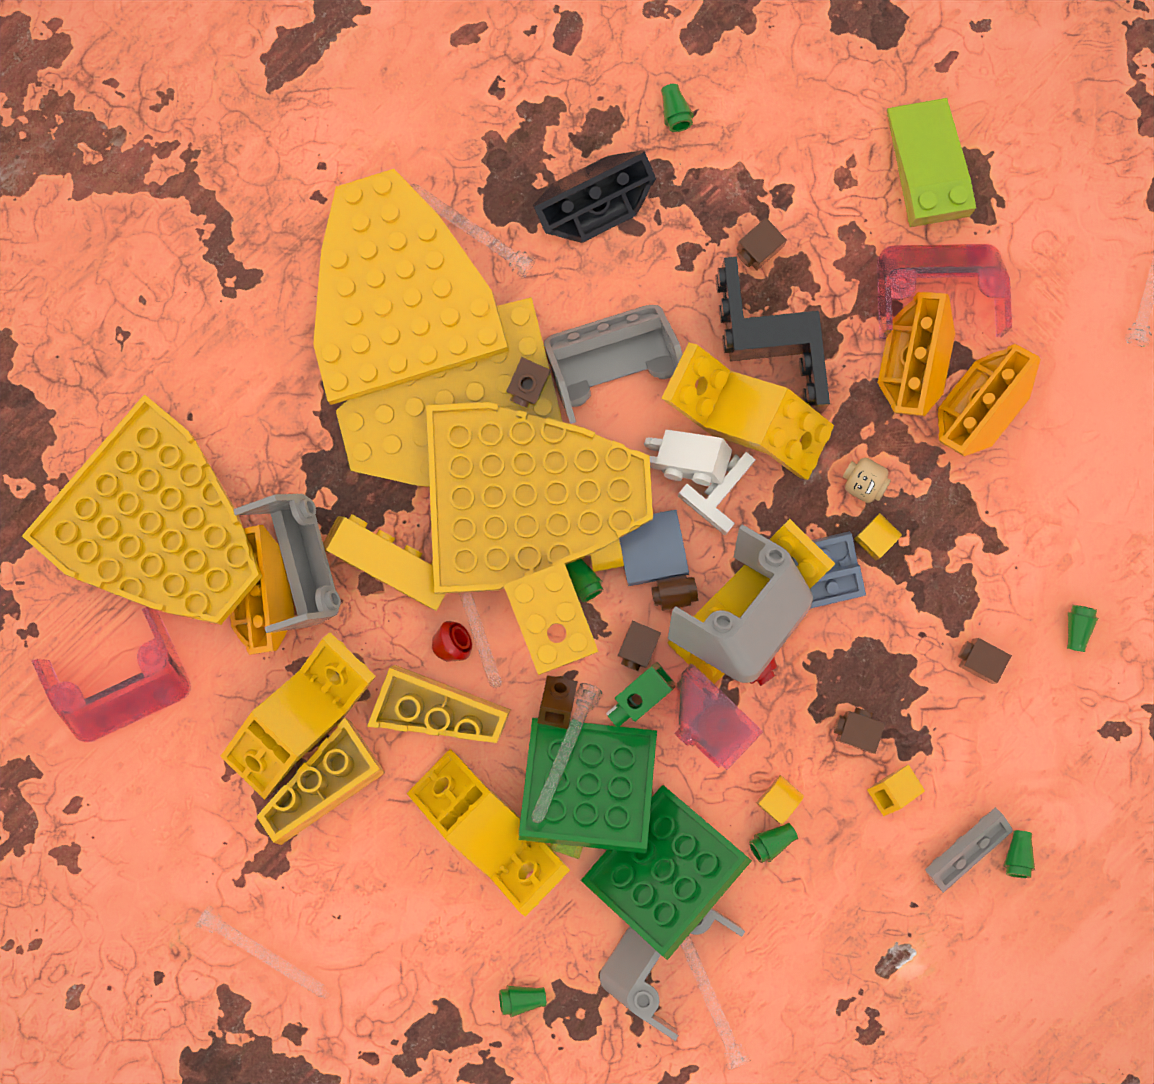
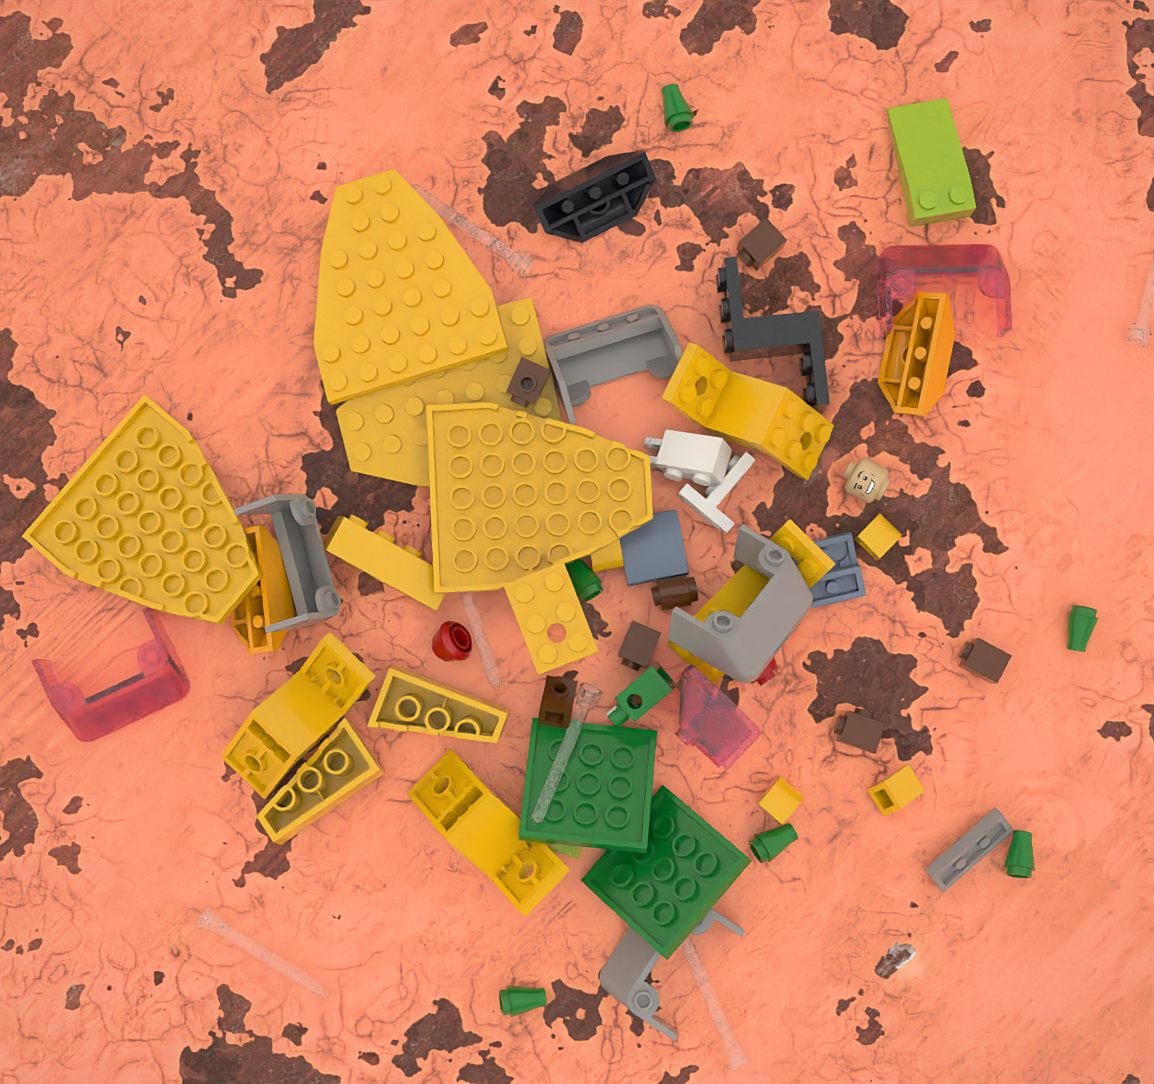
(987, 399): light orange wedge -> none

